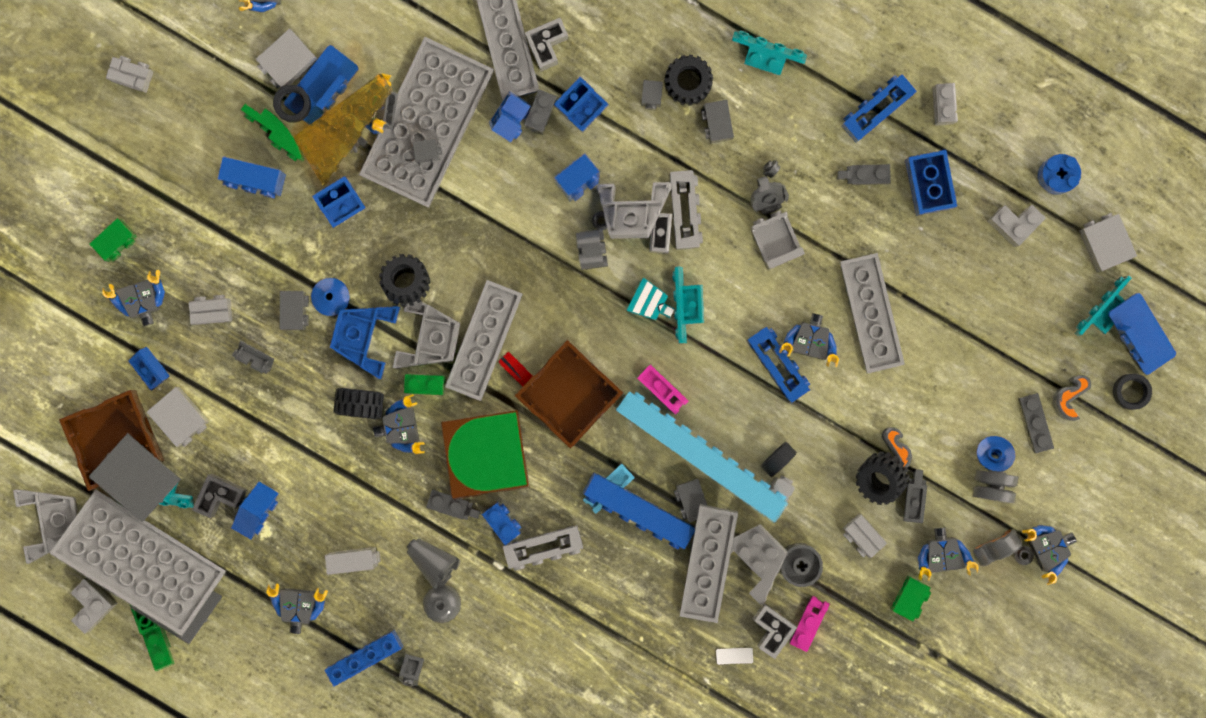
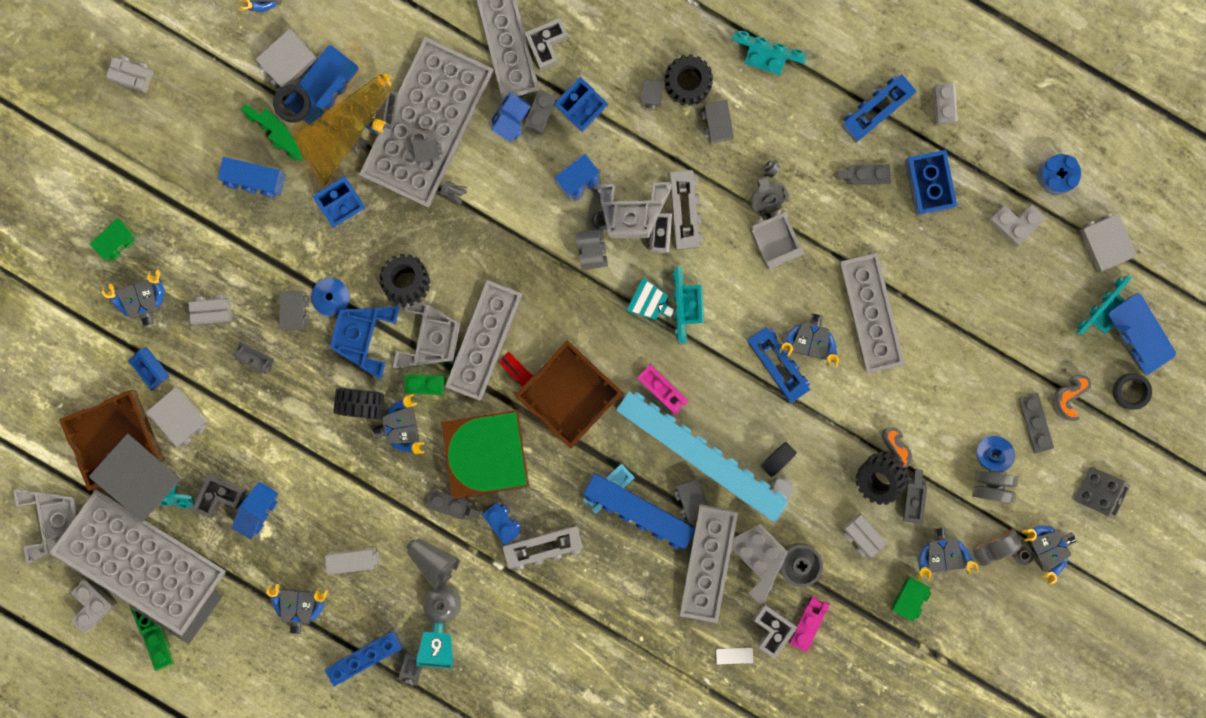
(435, 649): none -> teal torso
(450, 189): none -> dark grey piece
(1102, 492): none -> dark grey bracket

